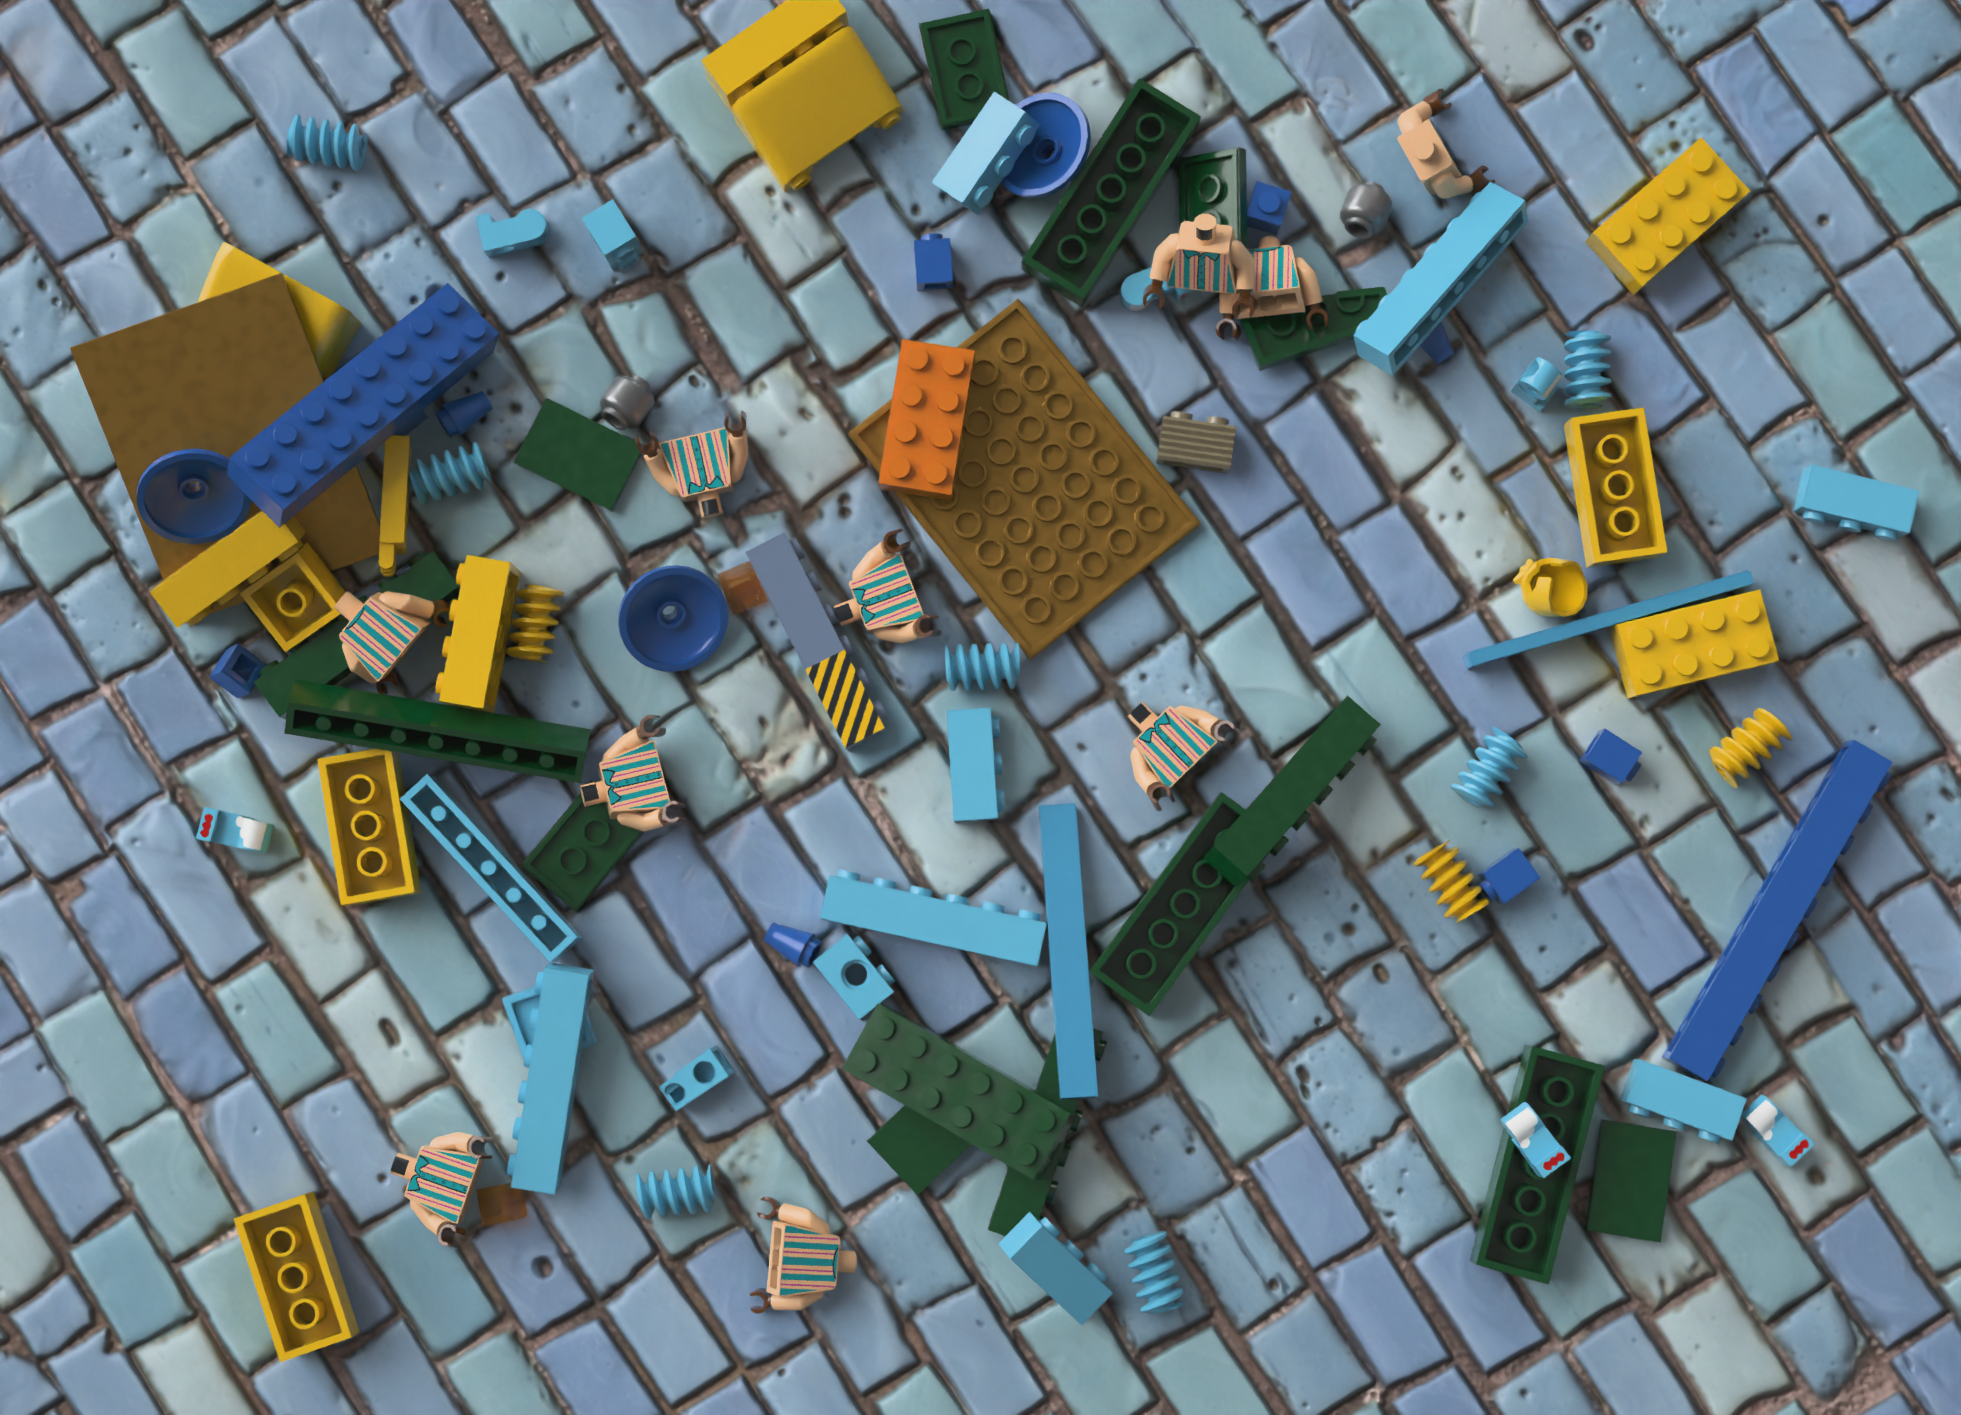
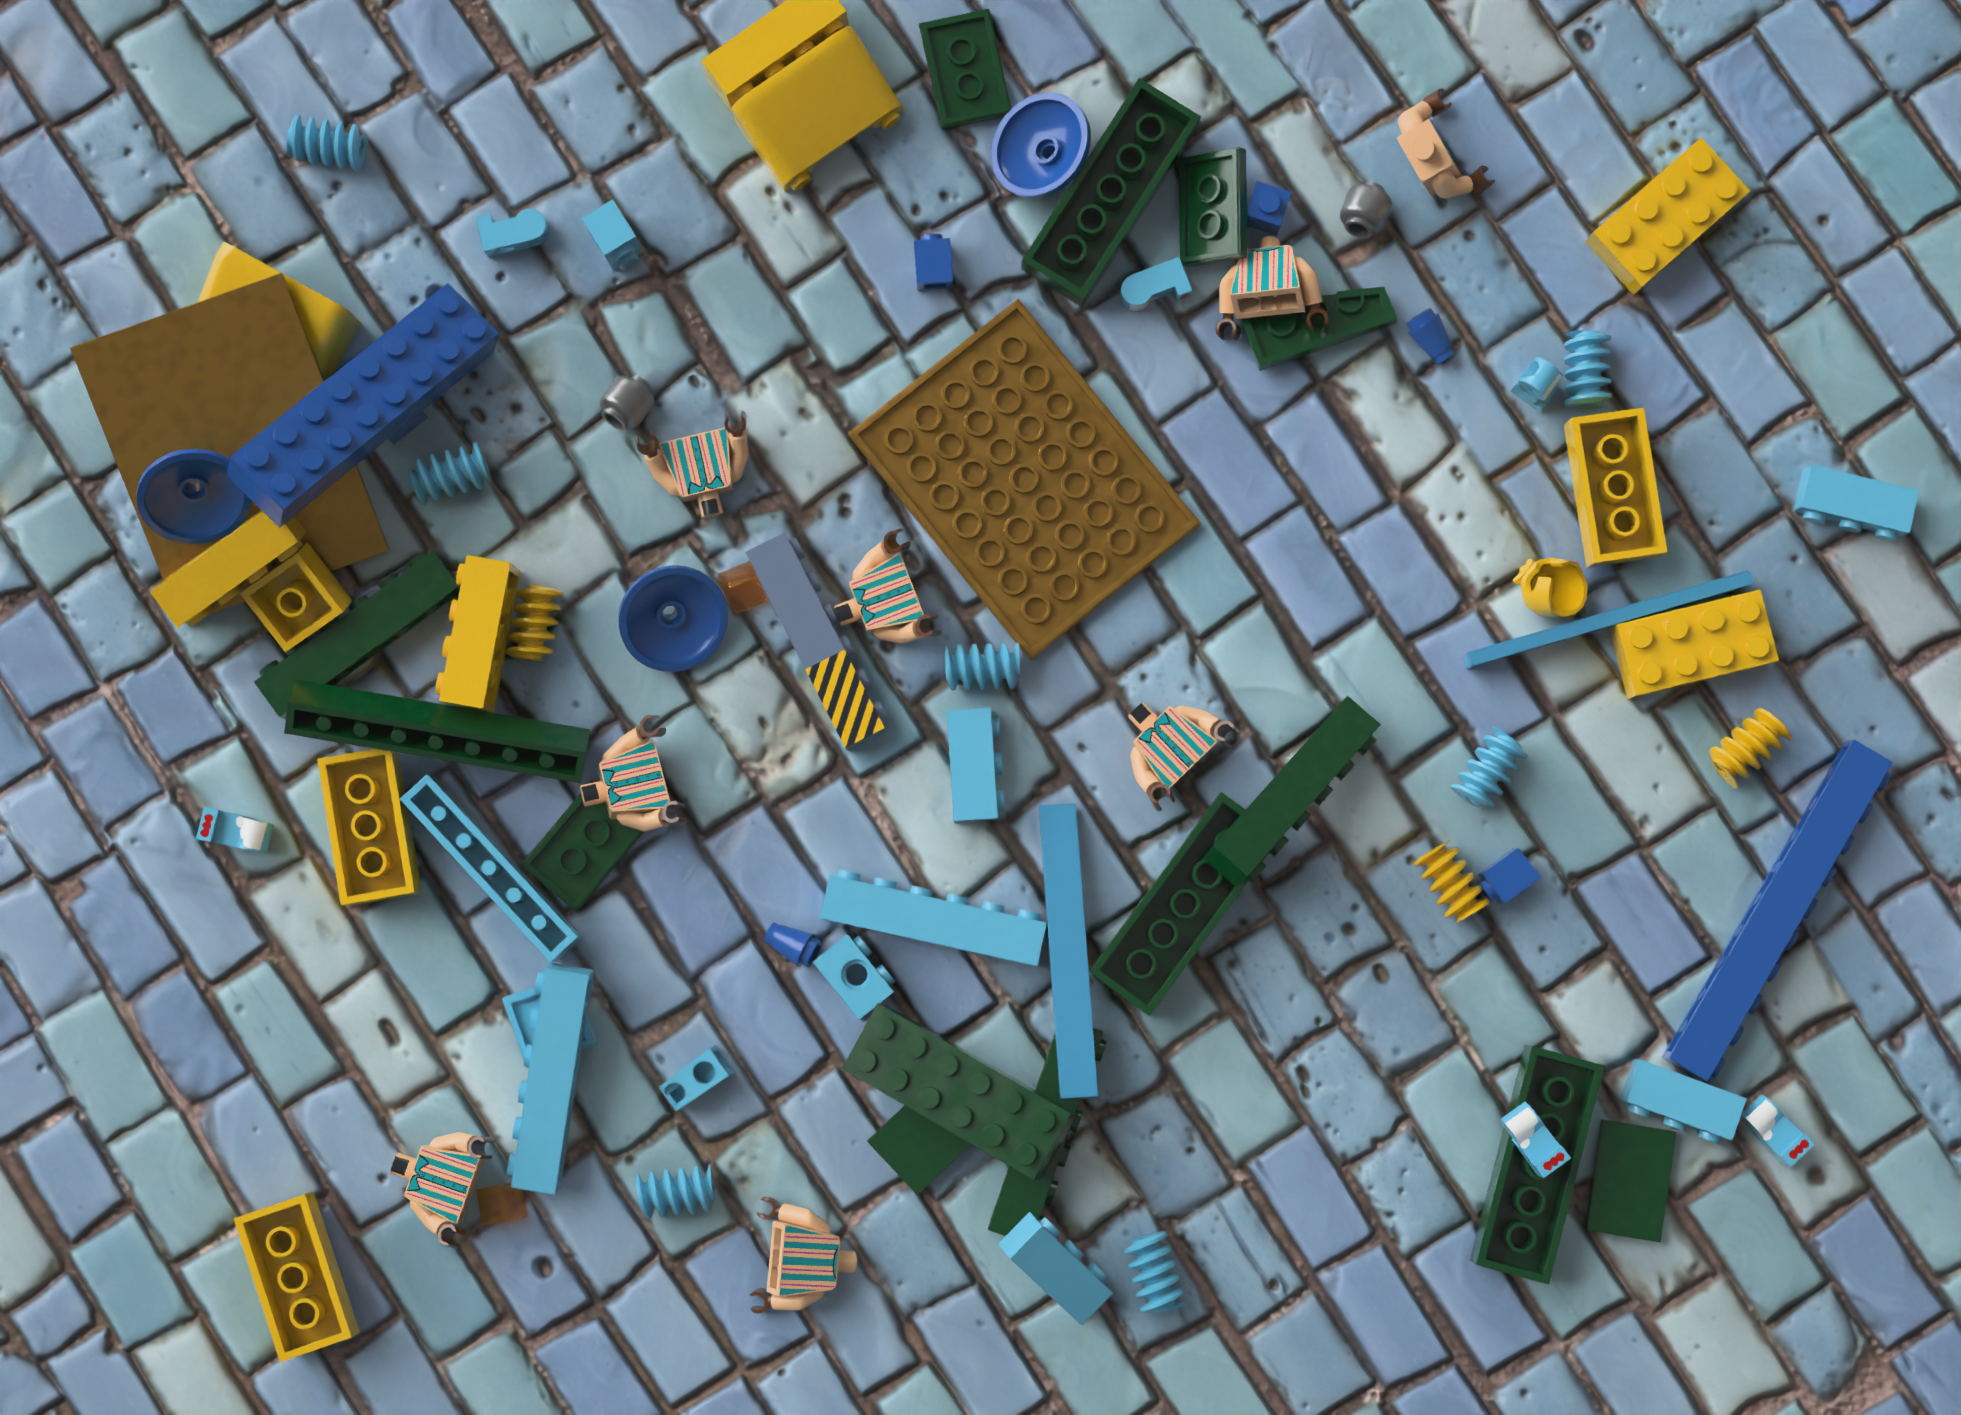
(237, 671): blue slope -> none
(384, 631): light nougat torso -> none
(394, 502): yellow hinge -> none
(463, 413): blue cone -> none
(578, 454): dark green tile -> none
(926, 419): orange brick -> none
(986, 153): medium azure brick -> none
(1196, 443): dark tan brick -> none
(1204, 259): light nougat torso -> none
(1440, 278): medium azure brick -> none
(1612, 757): blue brick -> none

